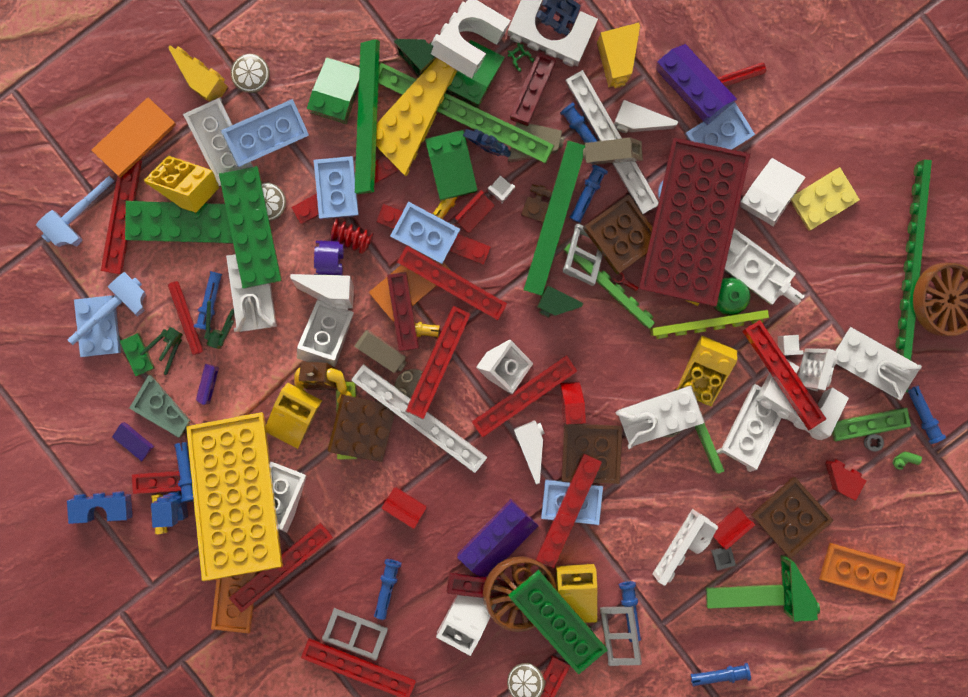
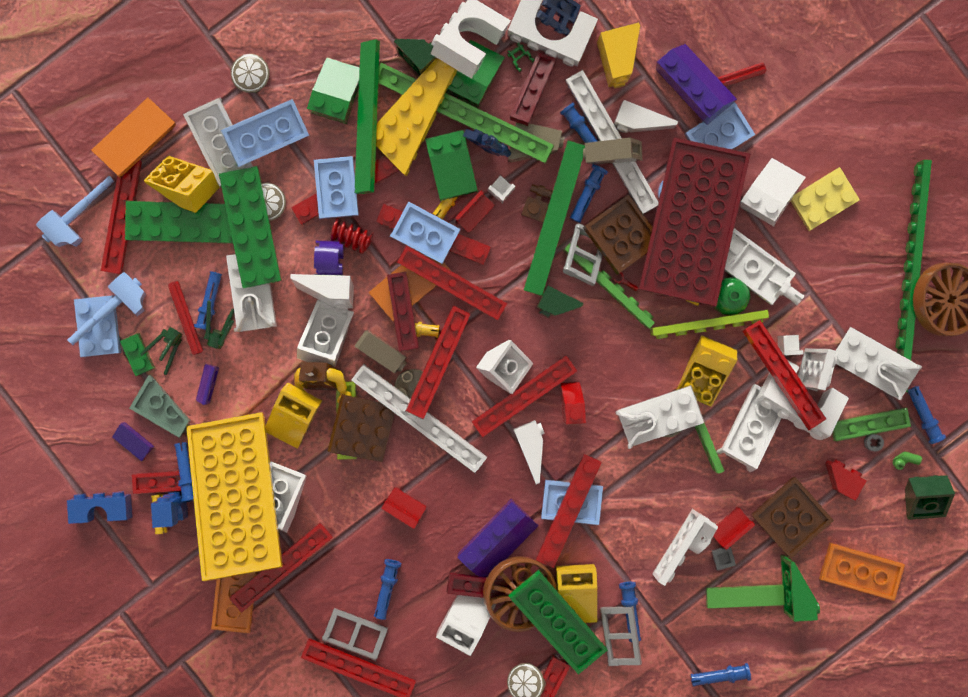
(204, 82): yellow slope -> none
(597, 441): reddish brown plate -> none
(928, 497): none -> dark green slope

